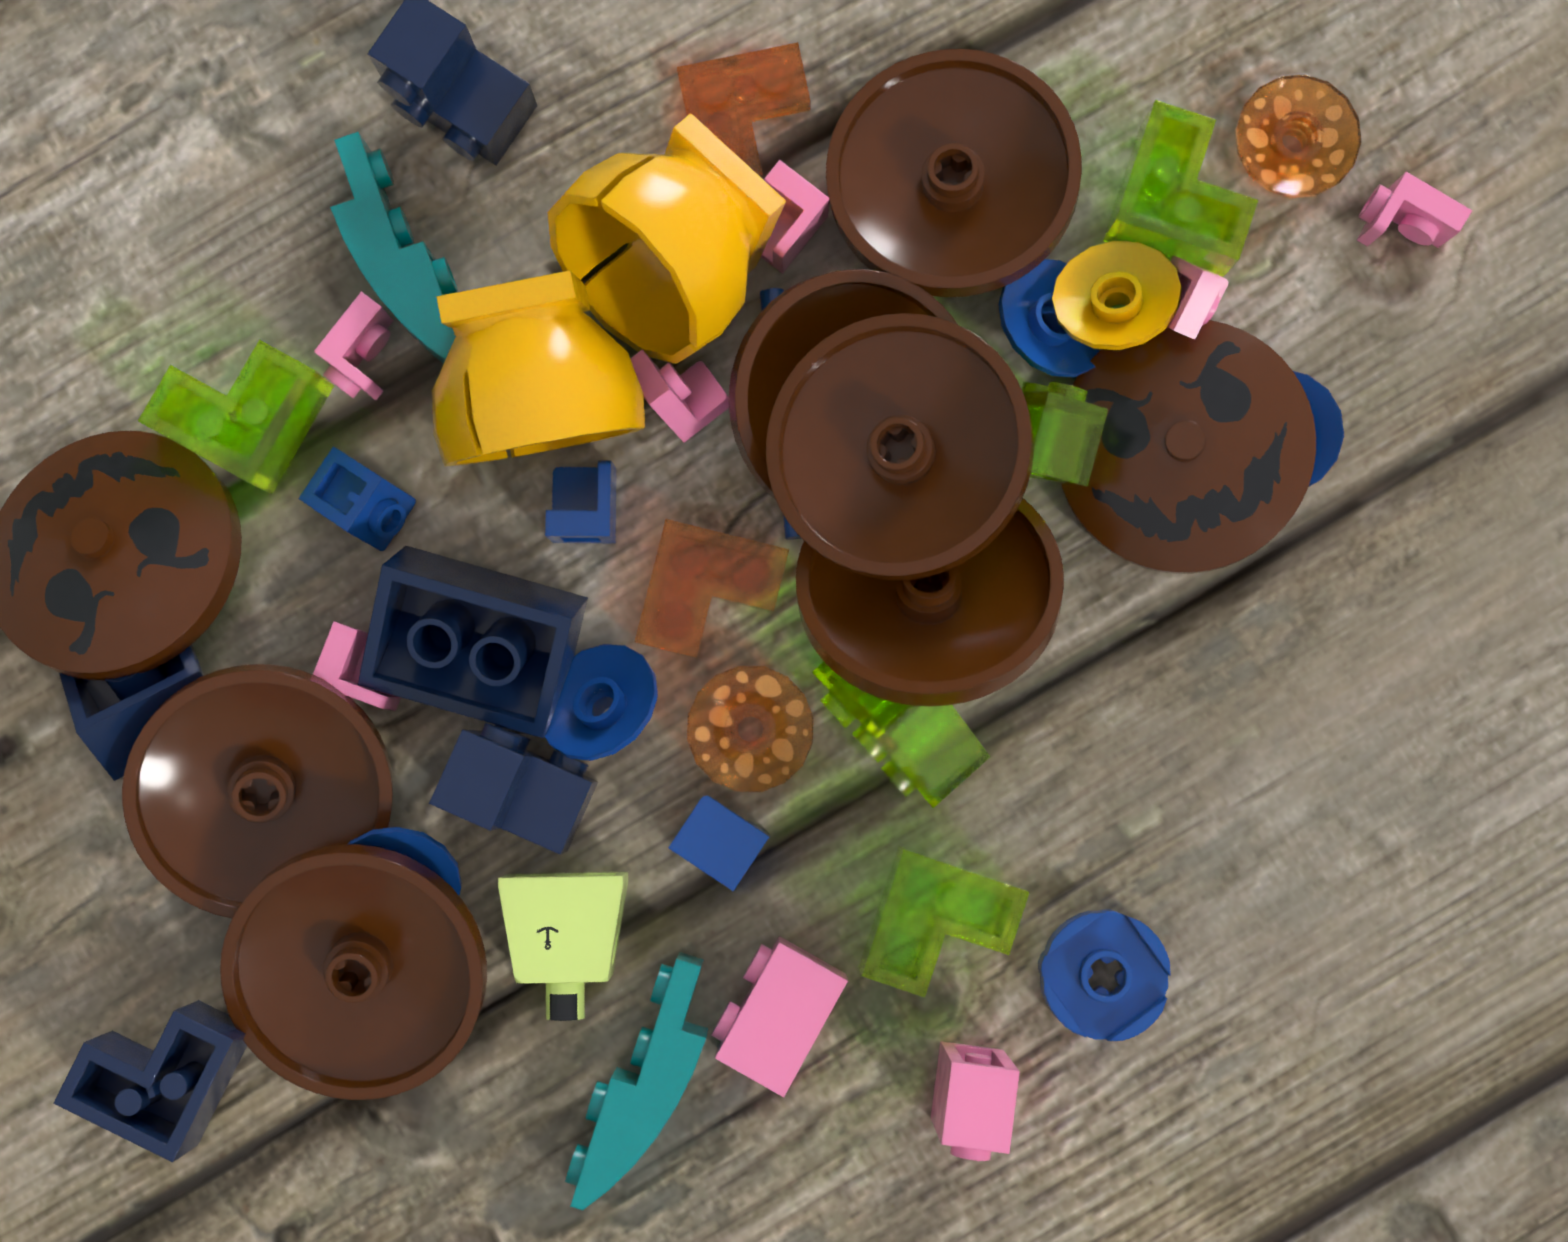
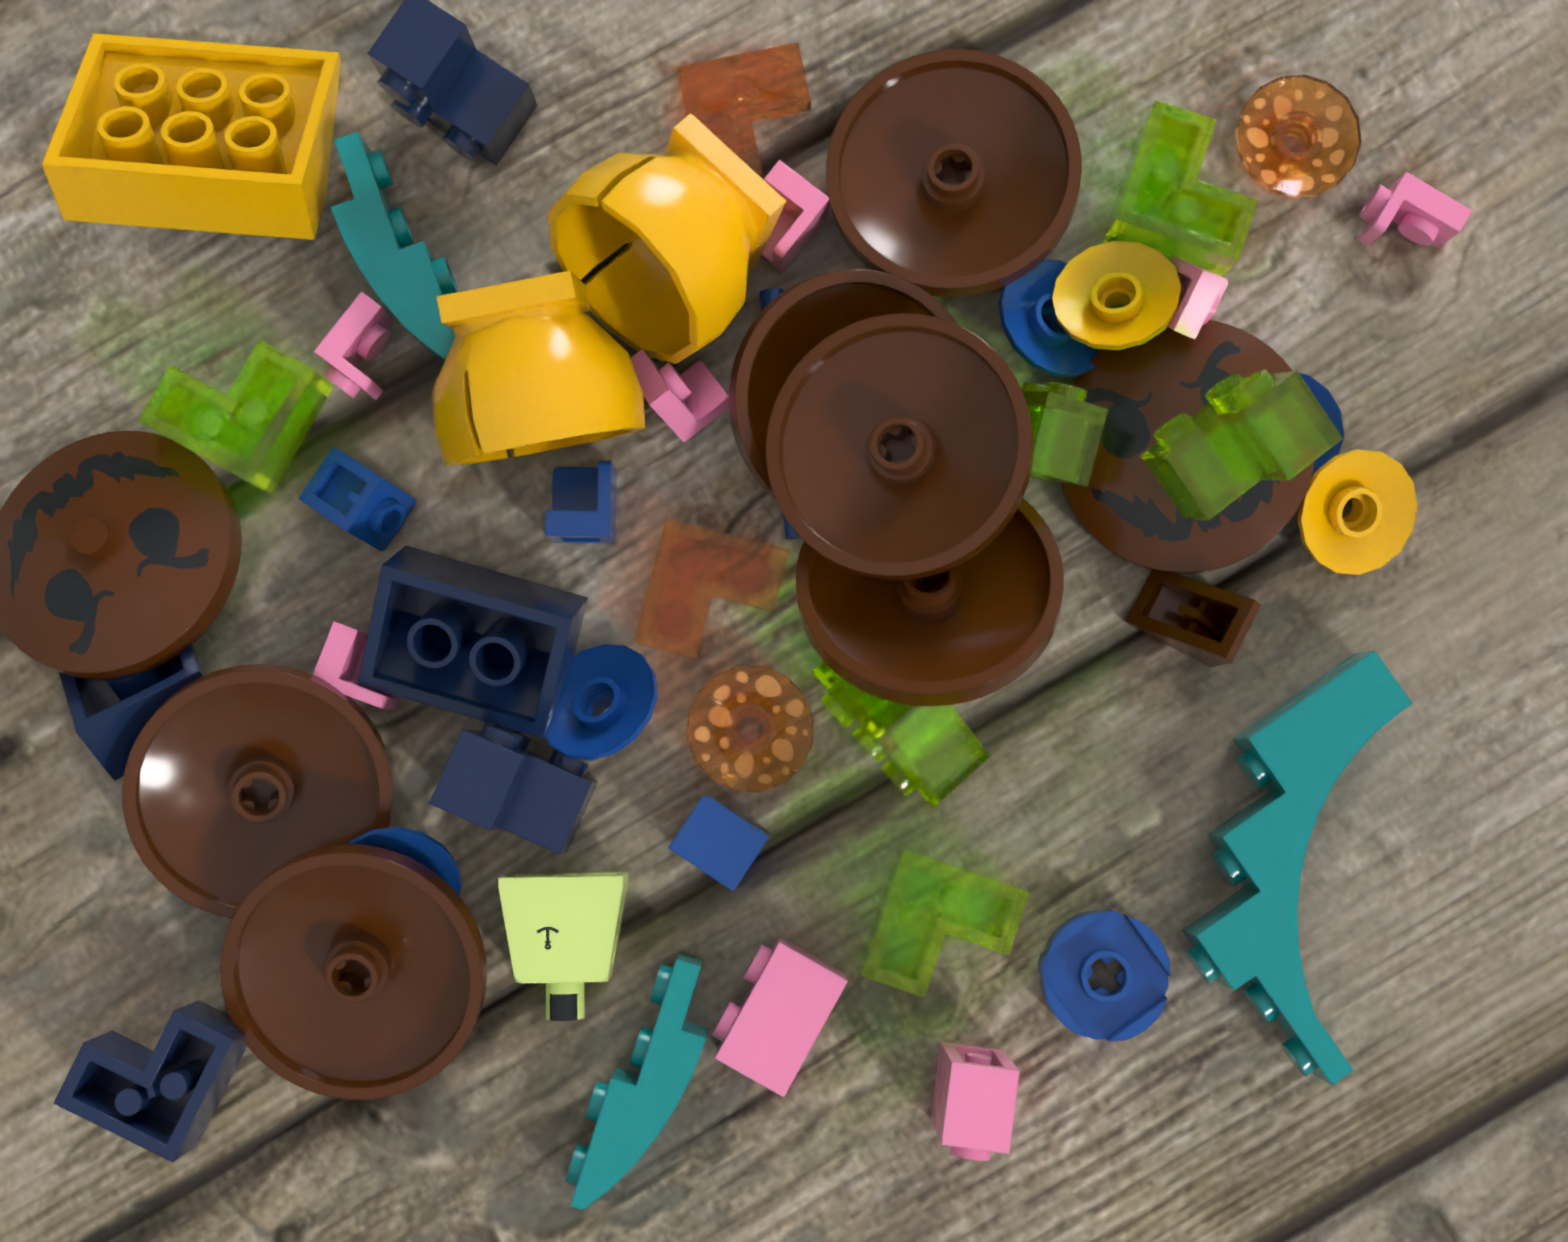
(196, 137): none -> yellow slope
(1193, 617): none -> reddish brown slope
(1245, 434): none -> clear neon green brick
(1255, 931): none -> teal arch
(1379, 517): none -> yellow dish

